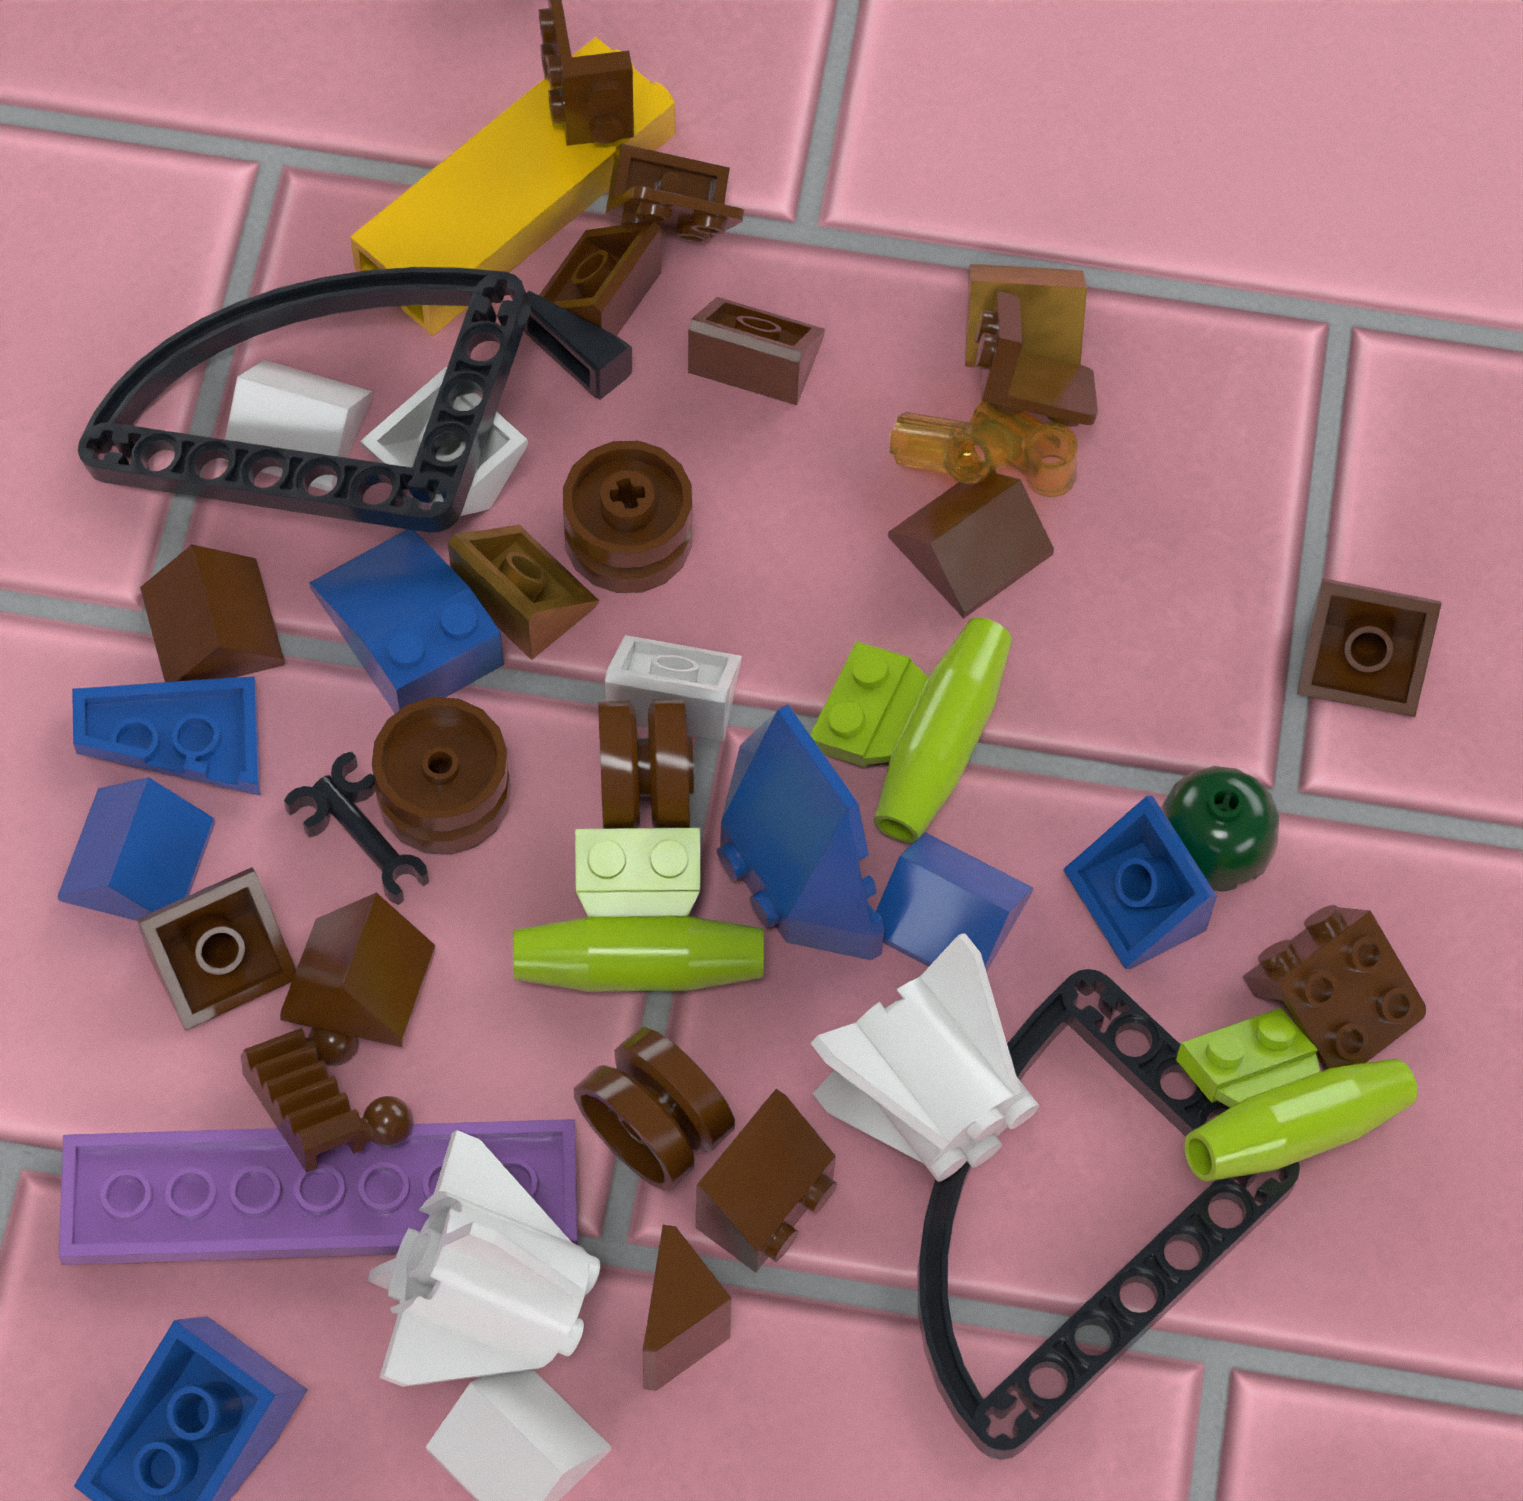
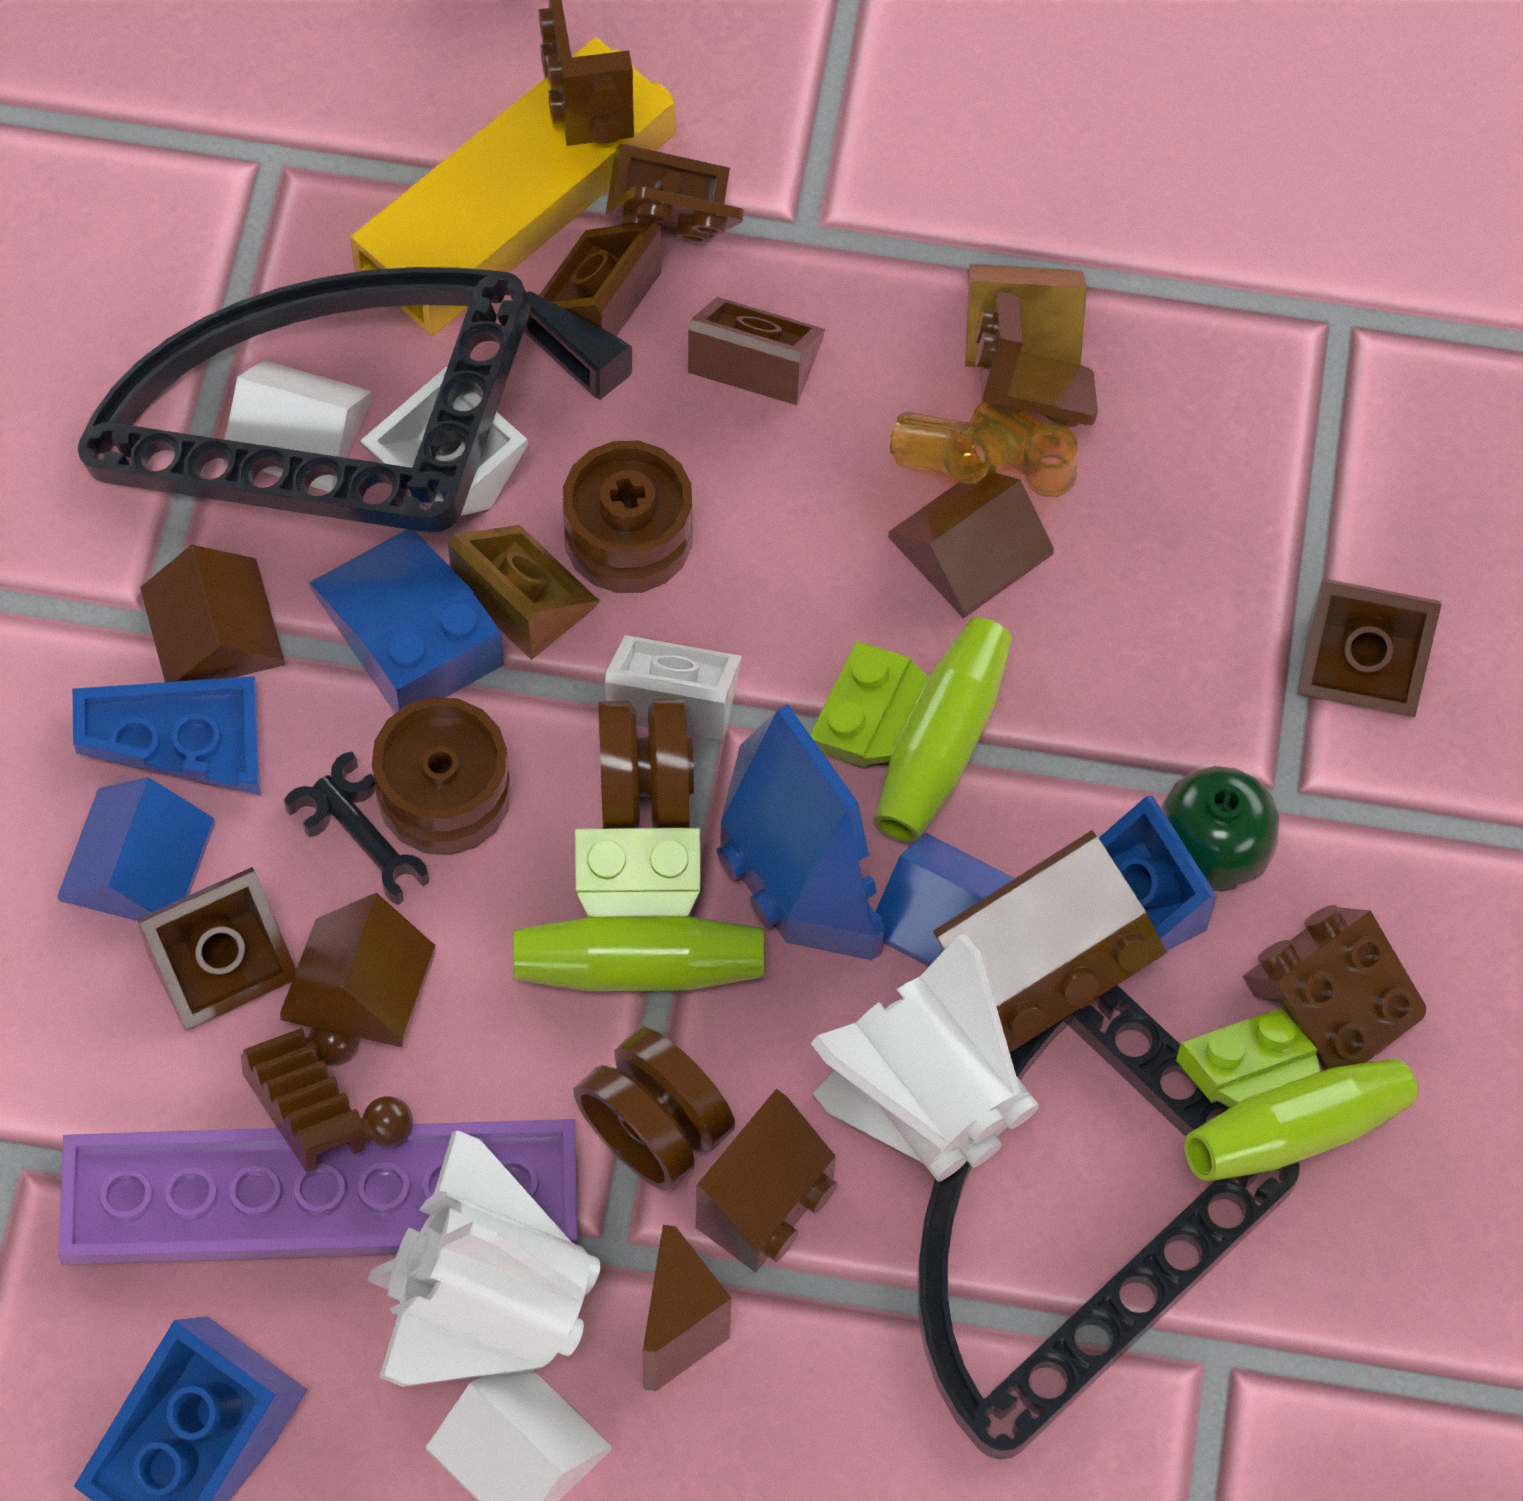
(1057, 937): none -> slope

